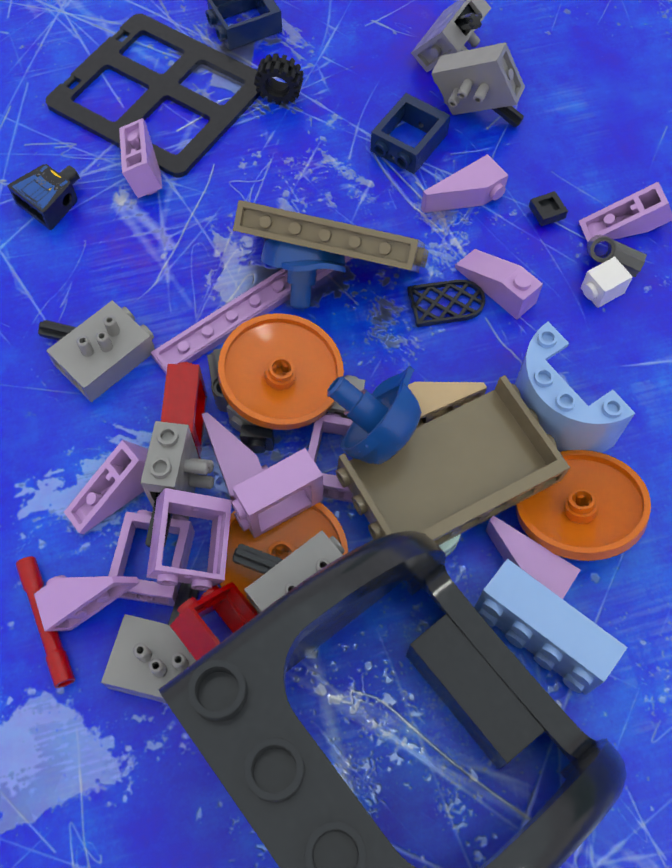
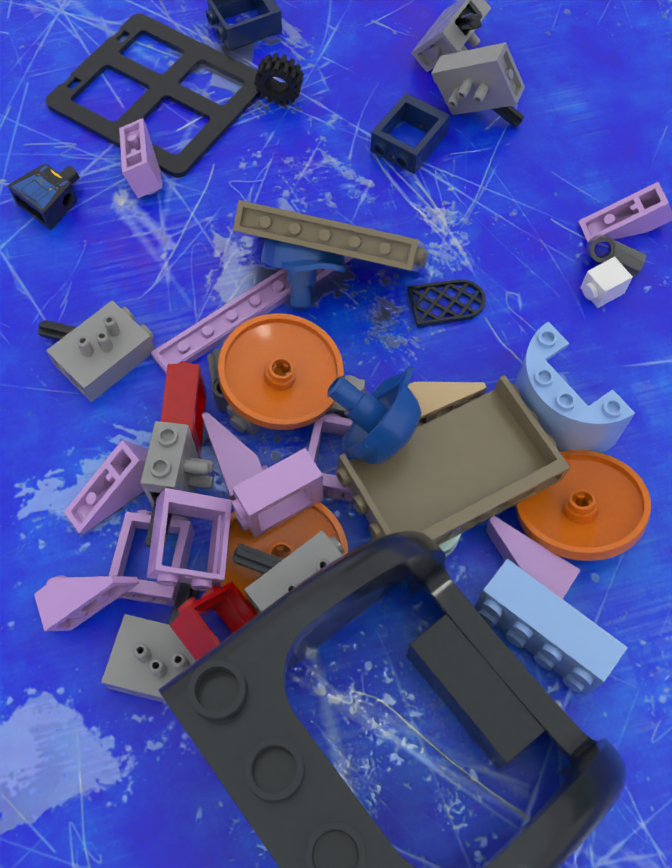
(55, 654): red piece -> none
(257, 438): black plate -> none
(468, 187): lavender slope -> none
(502, 281): lavender slope -> none
(548, 208): black plate -> none

